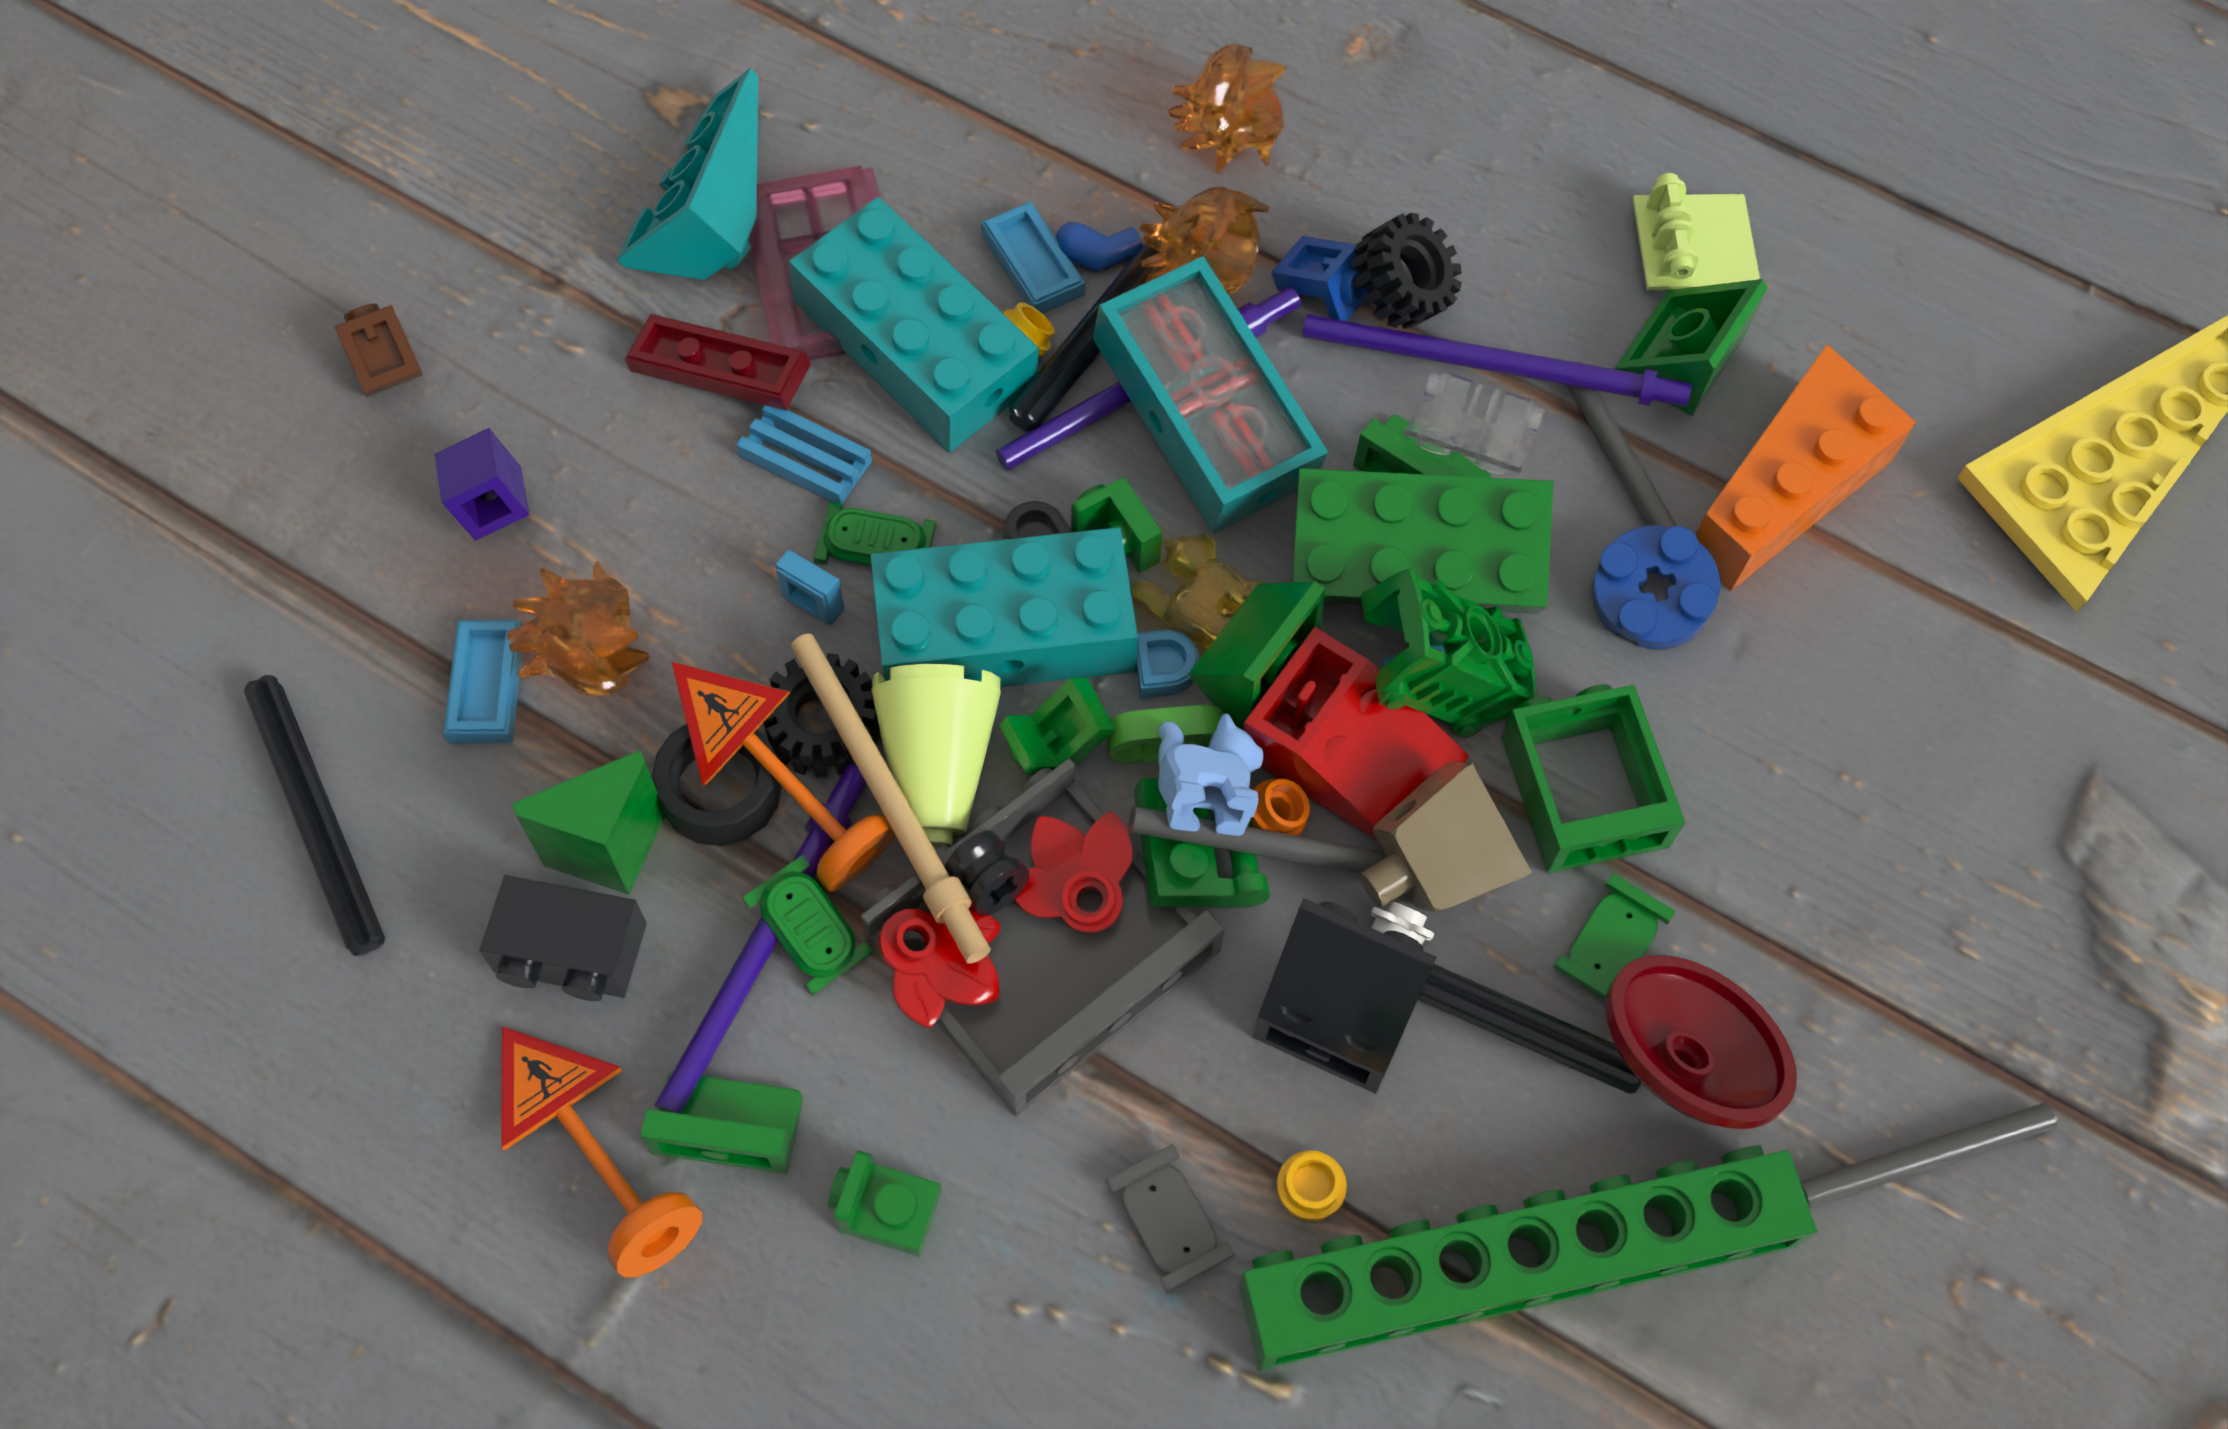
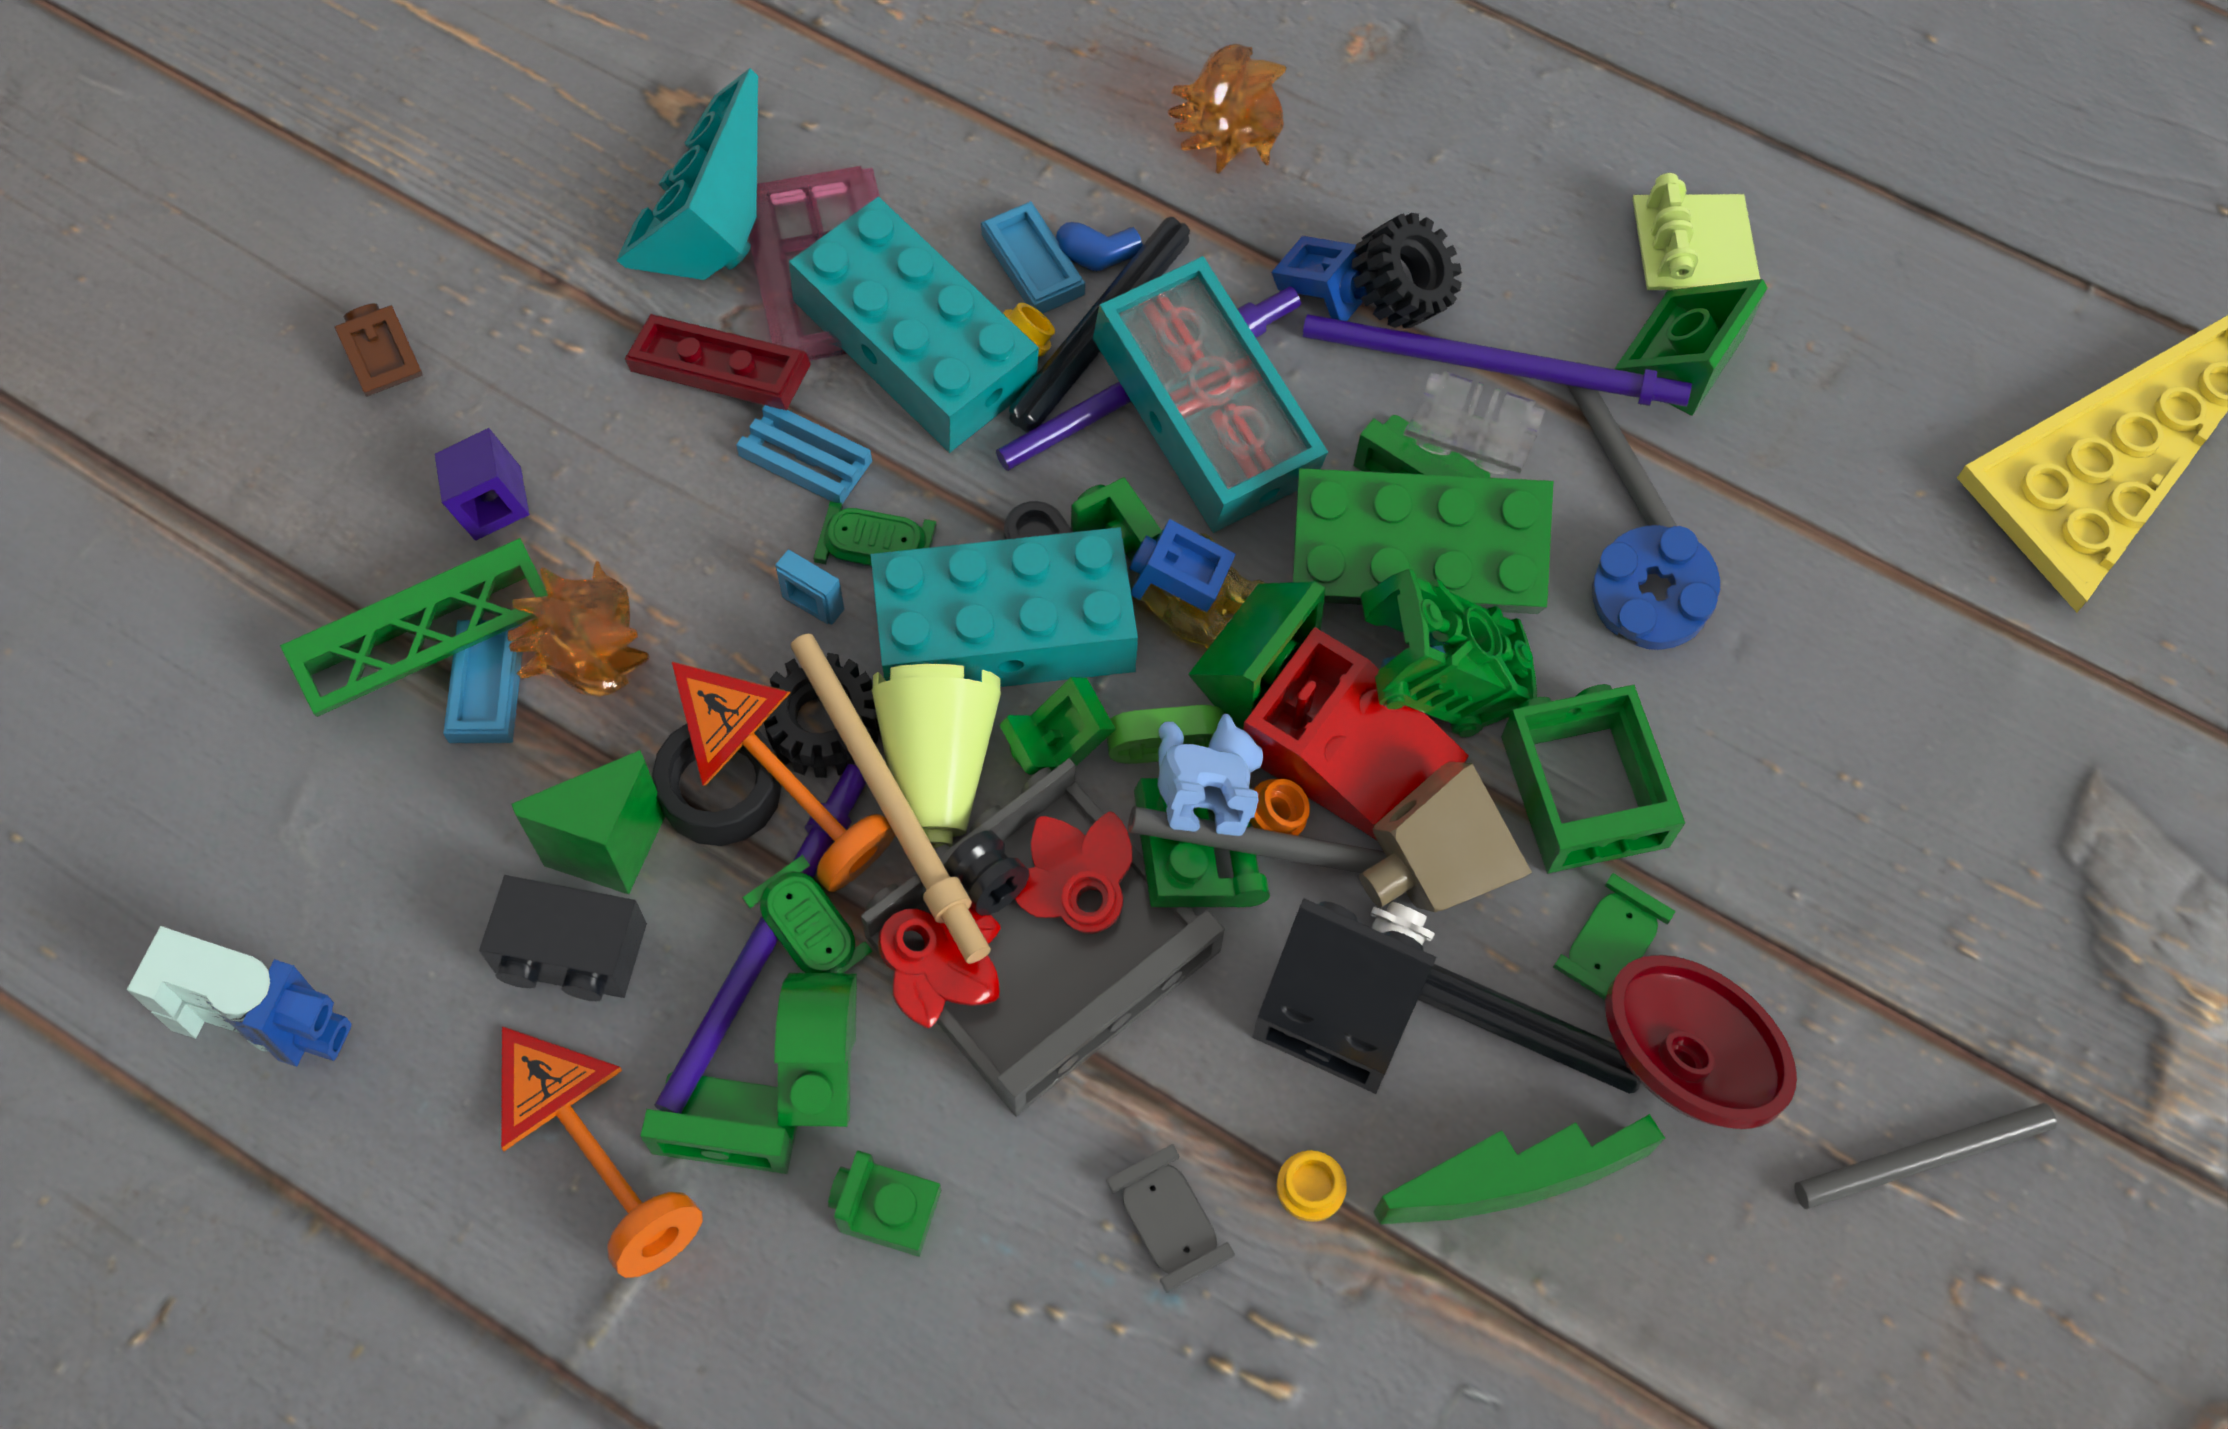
(202, 982): none -> hips
(314, 816): black axle -> none
(412, 612): none -> green fence
(815, 1048): none -> green brick
(1164, 663): dark azure tile -> none
(1181, 565): none -> blue bracket
(1210, 225): clear orange hair -> none
(1497, 1179): none -> green slope
(1762, 1187): green brick -> none
(1808, 461): orange wedge -> none

